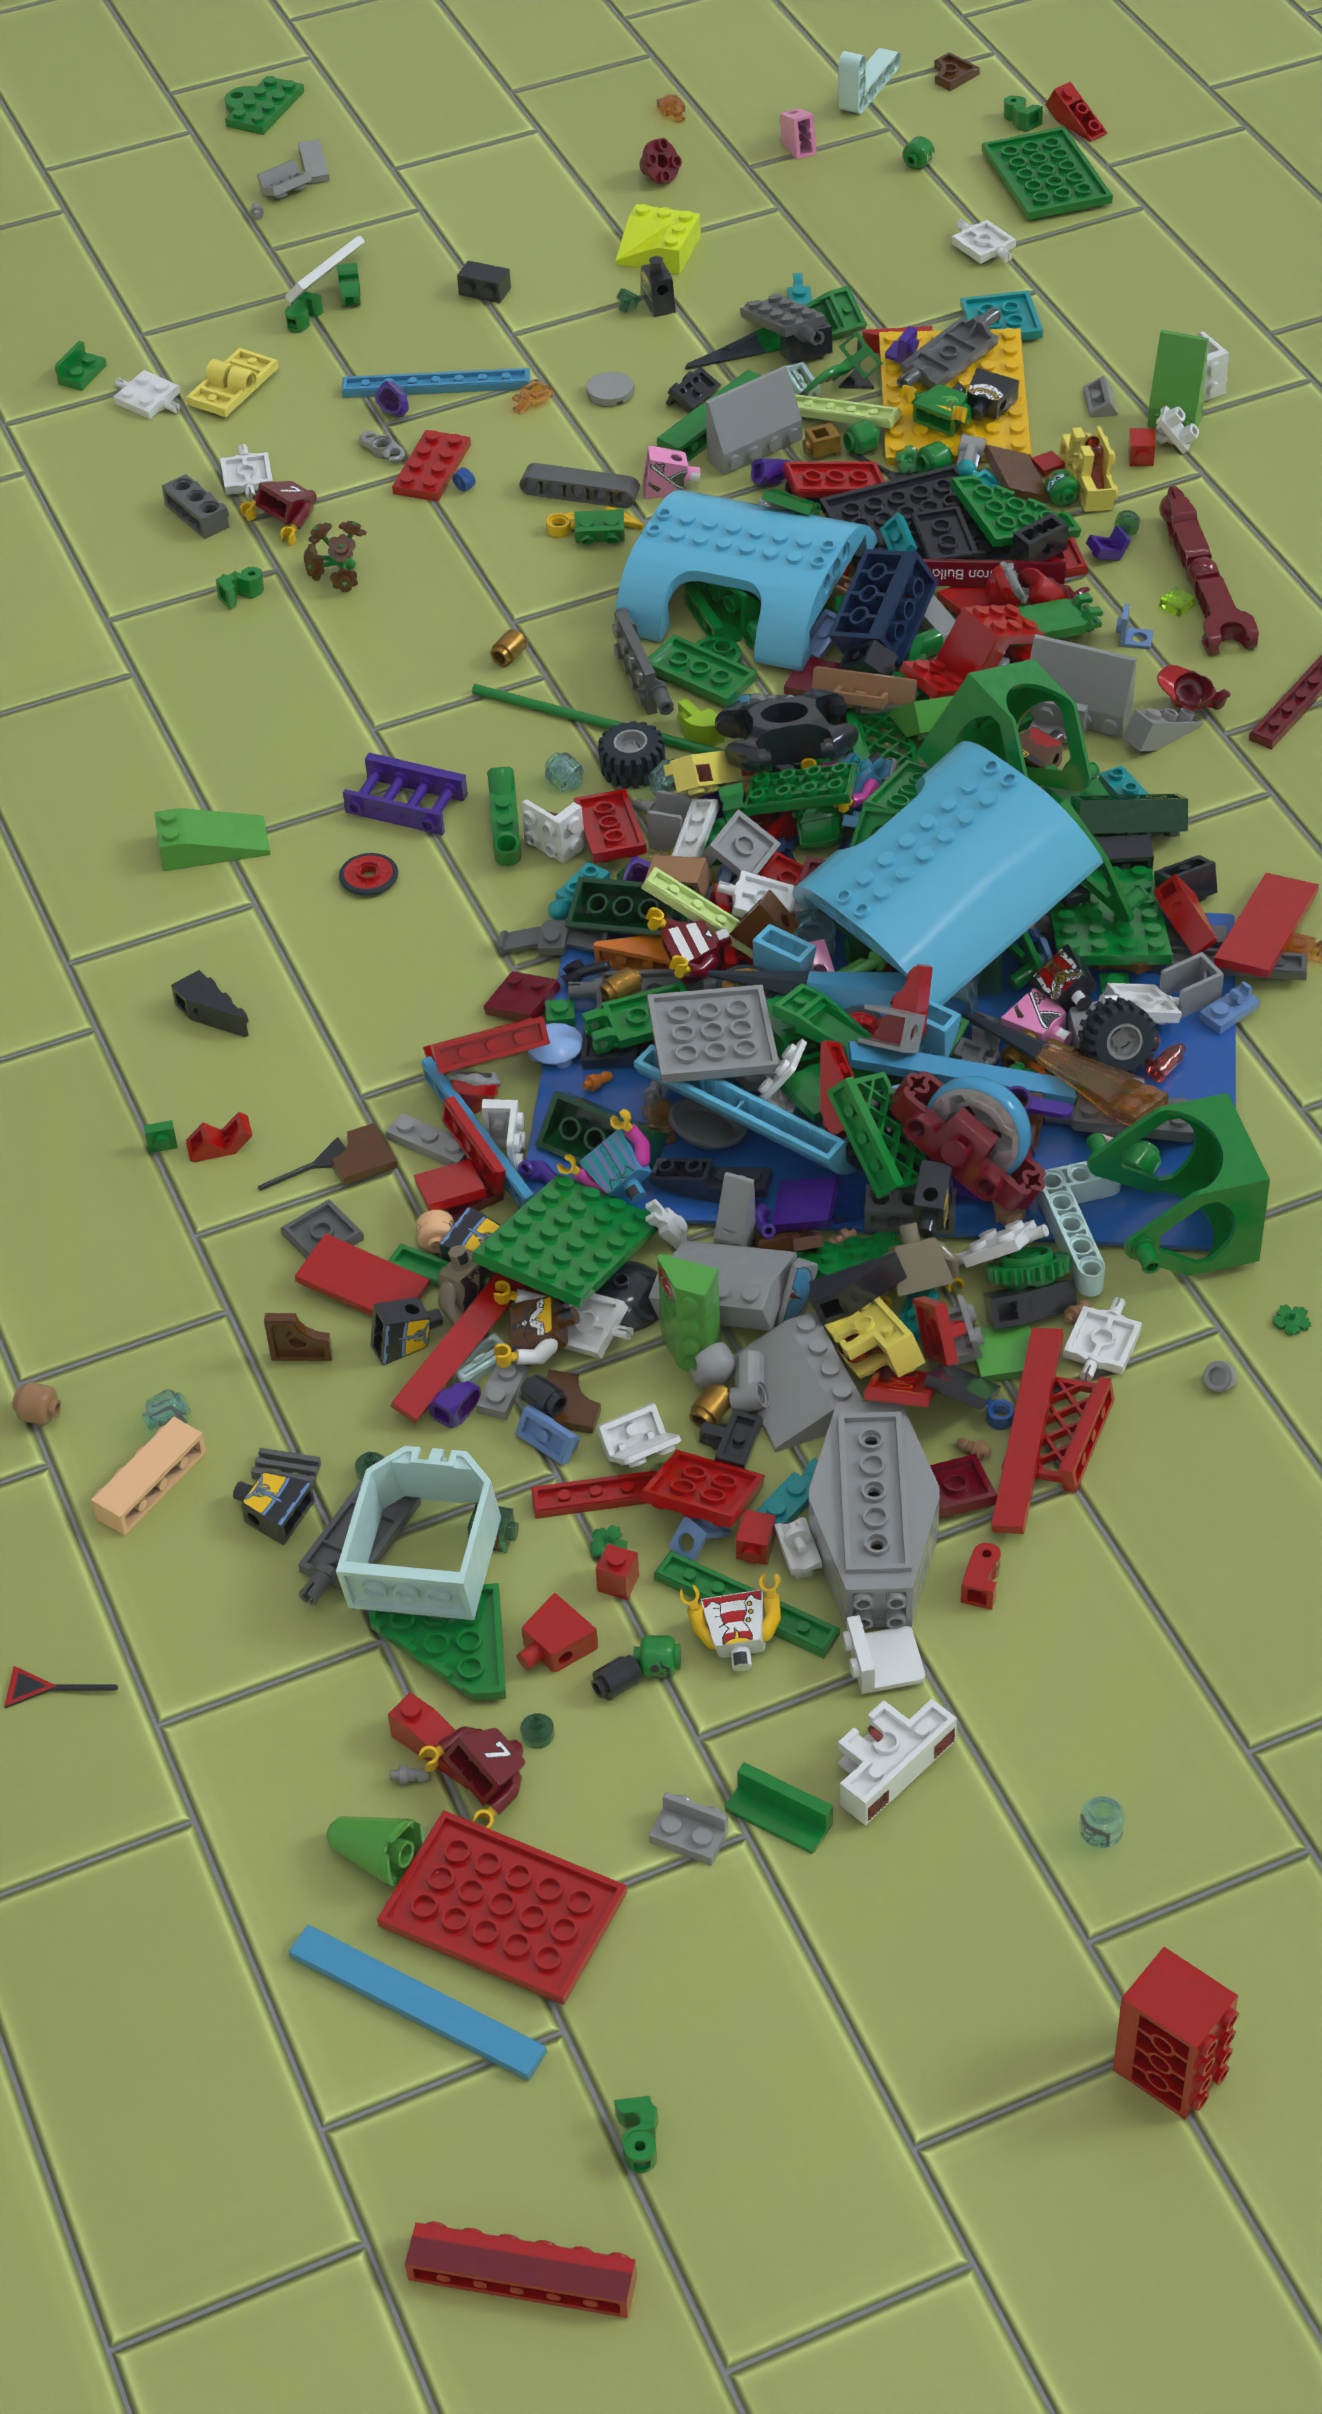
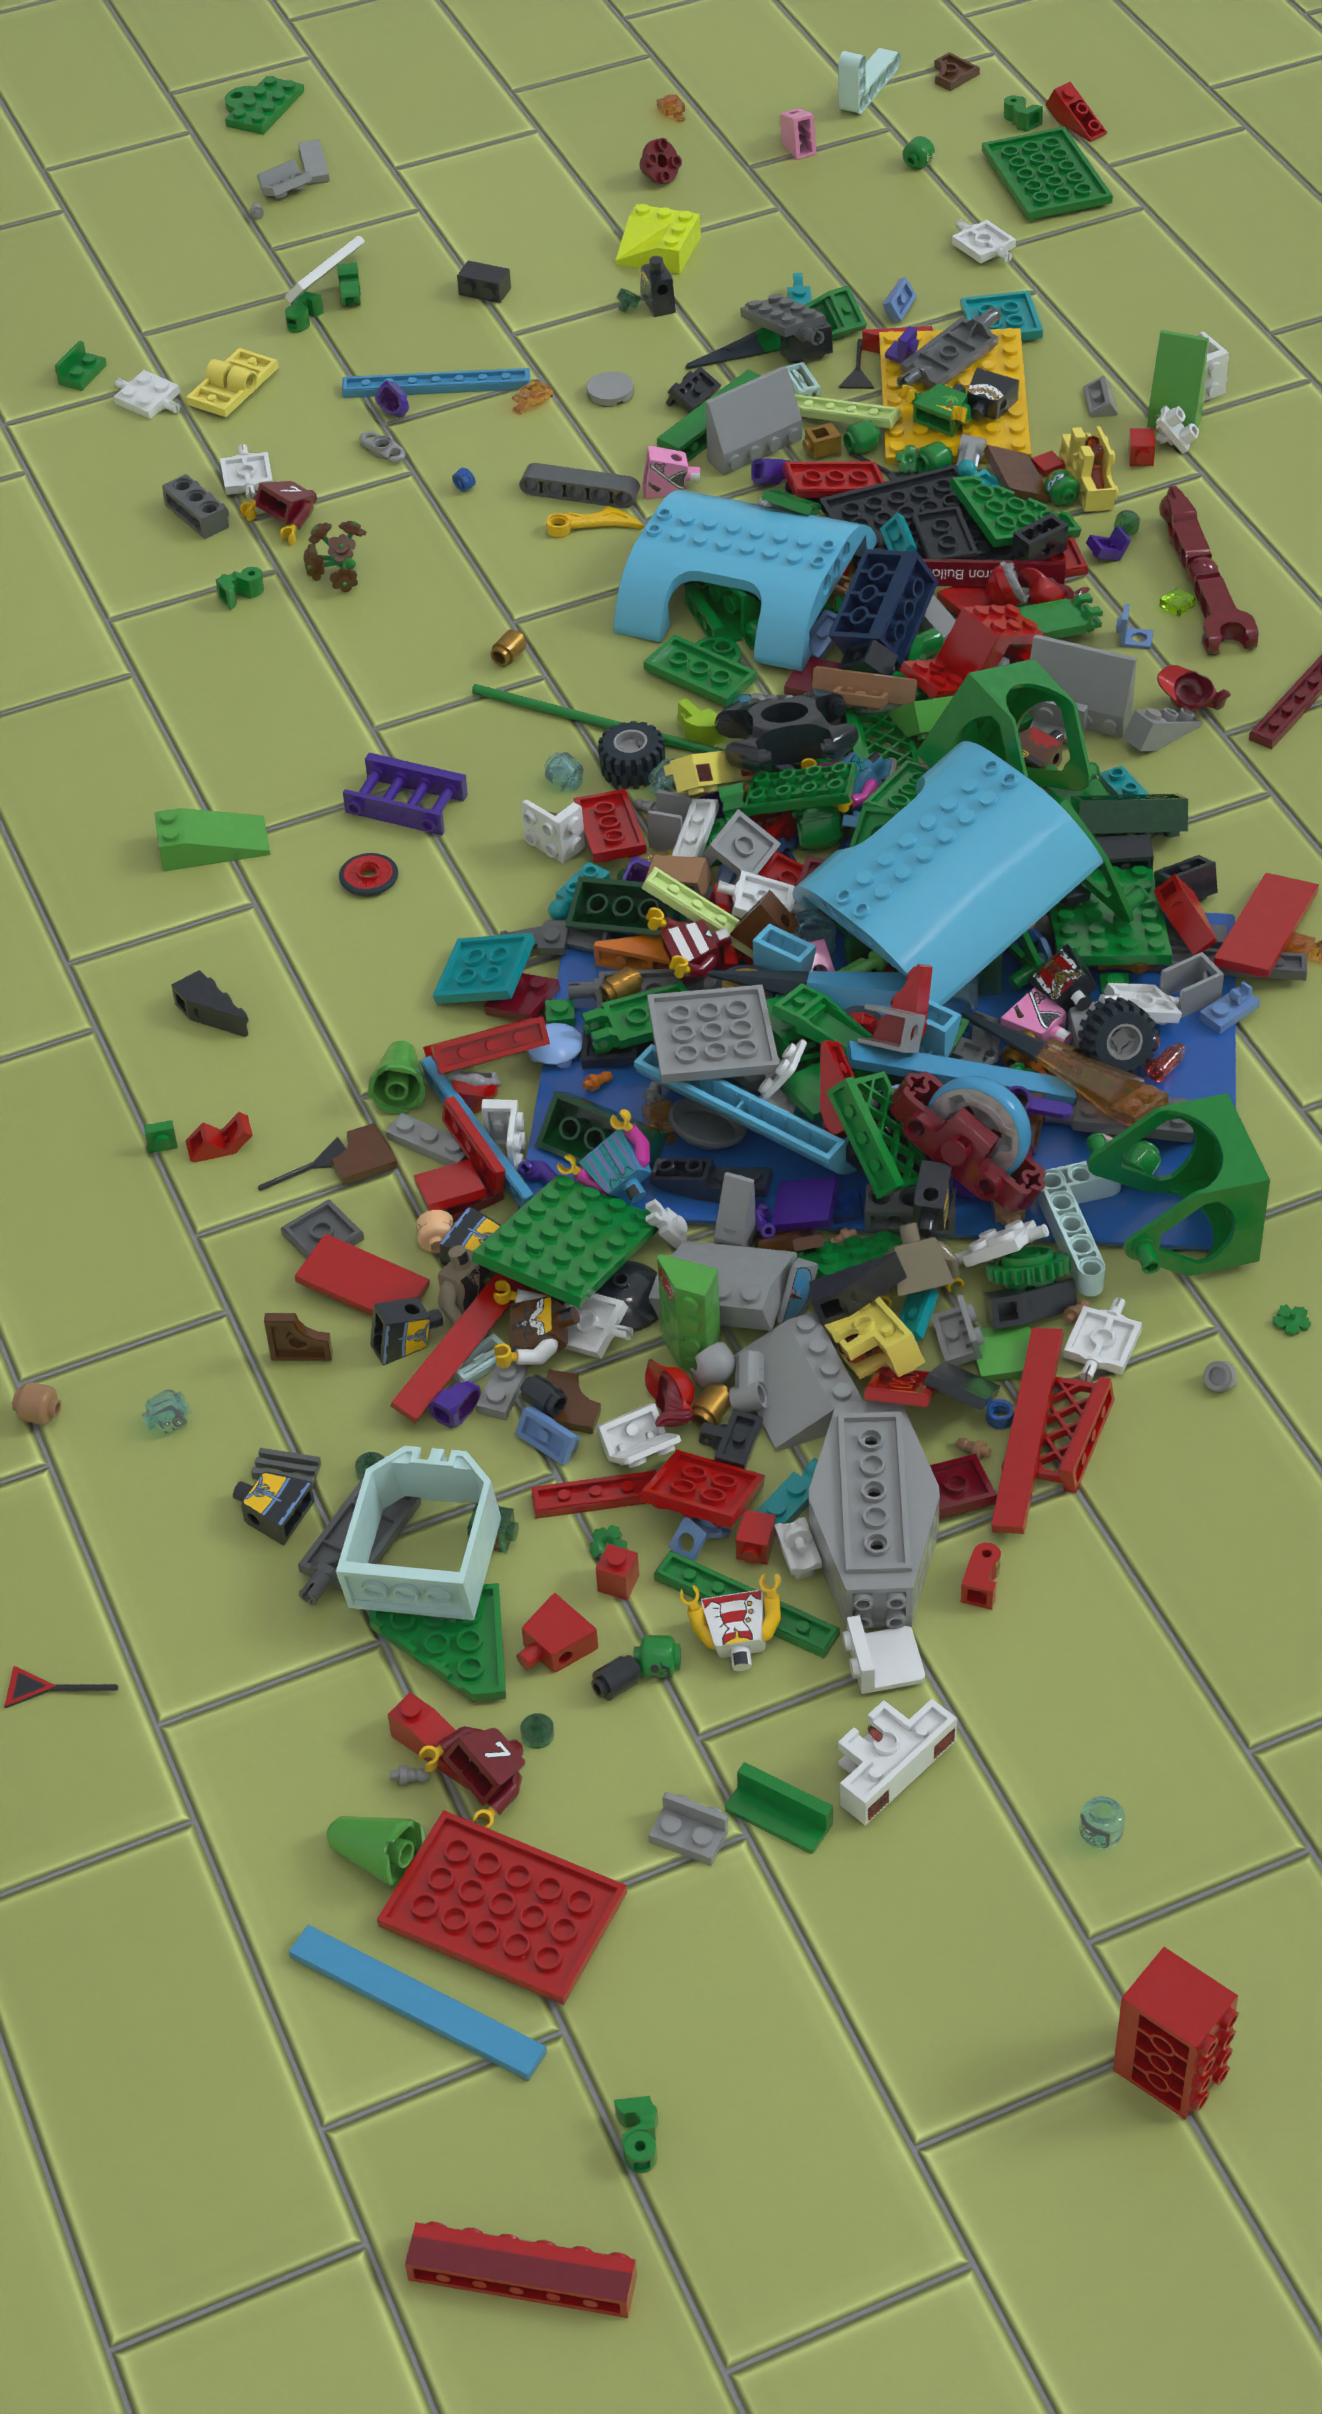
(148, 1476): light nougat brick -> none
(398, 1080): none -> bright green cone
(418, 1262): green tile -> none
(431, 465): red plate -> none
(484, 968): none -> teal plate
(504, 816): green plate -> none
(577, 970): black bar -> none
(599, 526): green bracket -> none
(634, 661): dark grey plate -> none
(672, 1394): none -> hair
(847, 365): green piece -> none
(899, 300): none -> medium blue plate
(937, 1331): red hinge -> none

